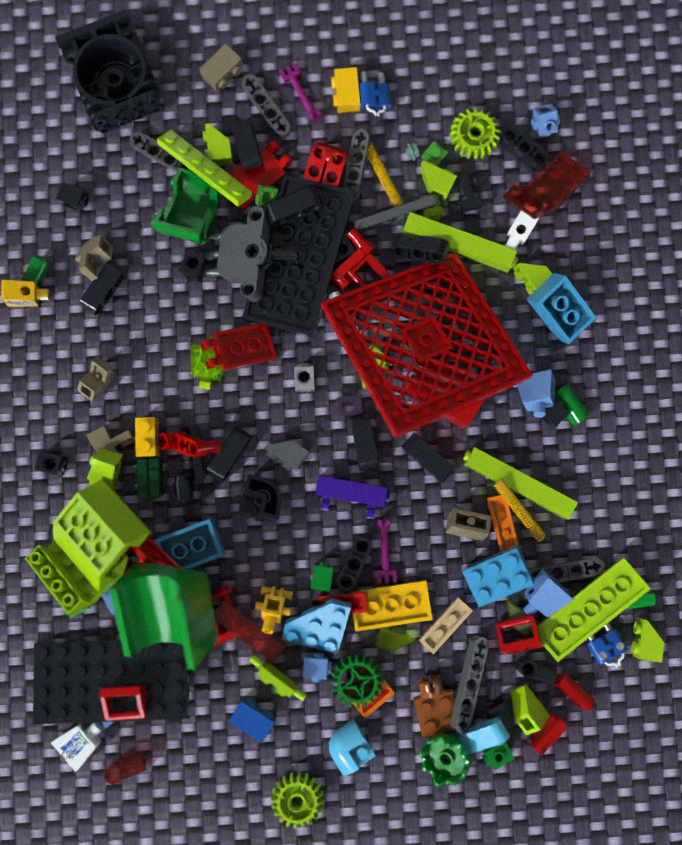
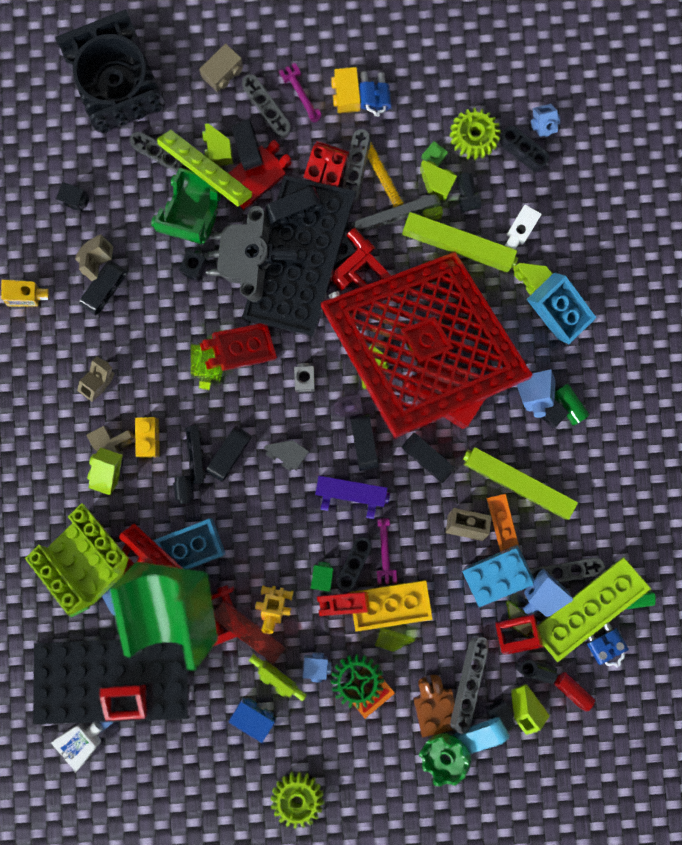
(37, 269): green brick -> none
(43, 460): black brick -> none
(97, 531): lime slope -> none
(126, 768): clear red piece -> none
(149, 478): dark green brick -> none
(179, 442): red beam -> none
(260, 499): black brick -> none
(265, 195): bright green plate -> none
(319, 627): dark azure plate -> none
(350, 748): medium azure brick -> none
(412, 151): sand green plate -> none
(420, 248): black beam -> none
(445, 625): tan plate -> none
(498, 755): green brick -> none
(511, 497): yellow piece -> none
(547, 736): red tile -> none
(549, 187): clear red windscreen -> none
(647, 642): lime slope -> none

